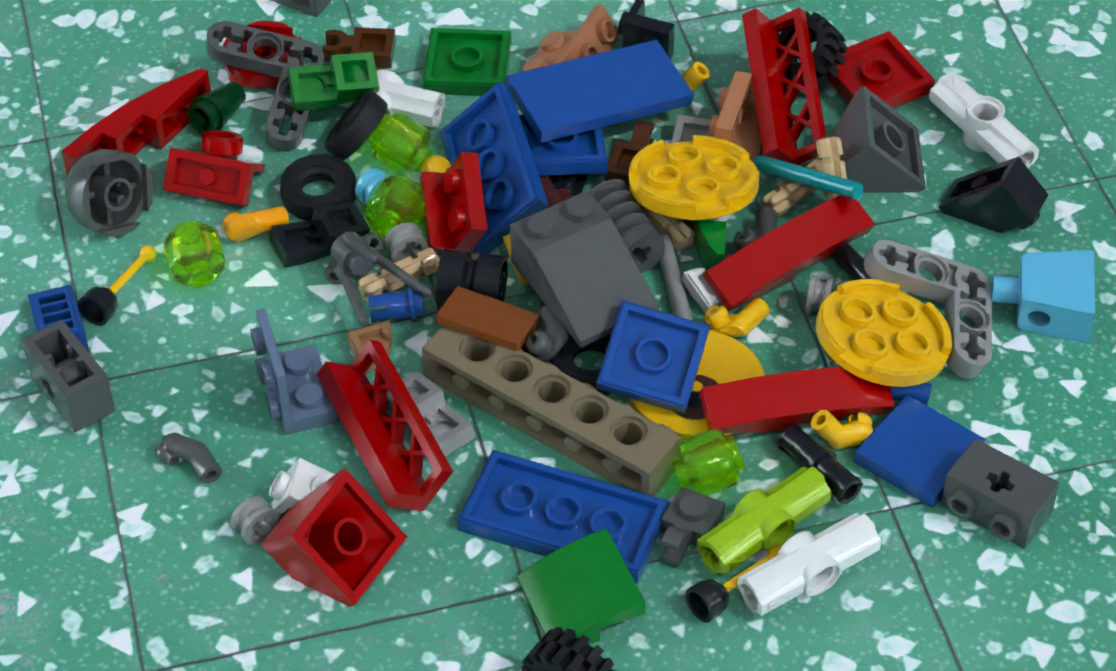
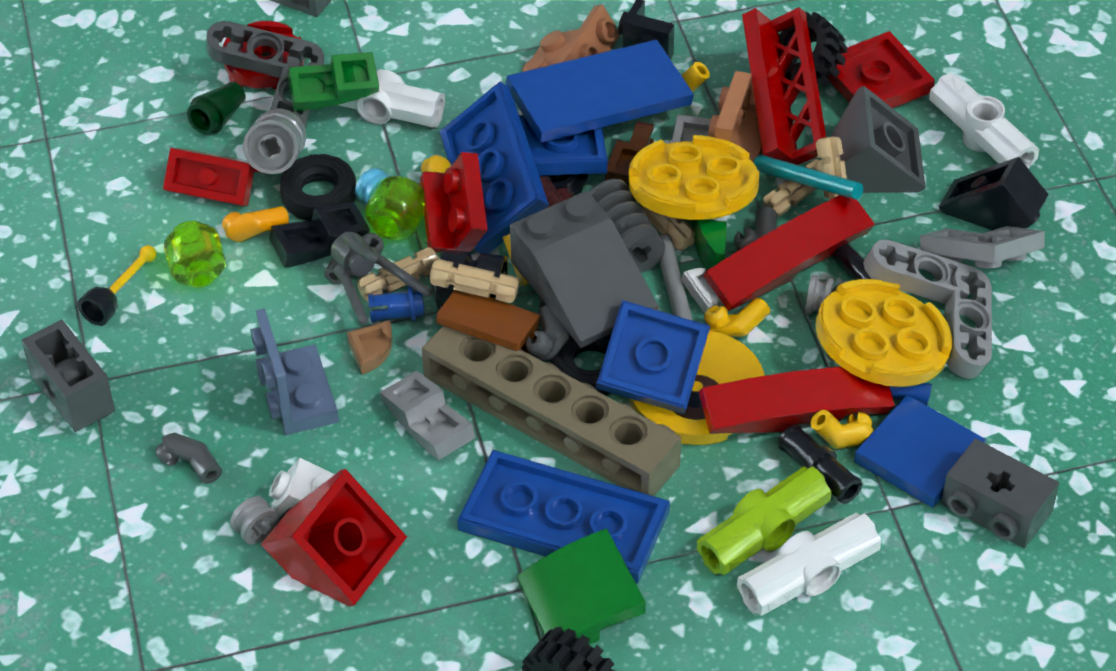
(55, 300): blue slope -> none
(109, 191): dark grey cylinder -> none
(145, 120): red slope -> none
(222, 143): red tile -> none
(274, 141): none -> light grey wheel
(356, 125): black tyre -> none
(376, 40): reddish brown plate -> none
(381, 437): red fence -> none
(400, 143): clear neon green head -> none
(404, 241): light grey bush -> none
(466, 60): green tile -> none
(474, 280): none -> tan axle
(686, 521): dark grey plate -> none
(709, 462): clear neon green head -> none
(709, 598): black hinge -> none
(985, 248): none -> light grey plate
(1052, 294): medium azure torso -> none

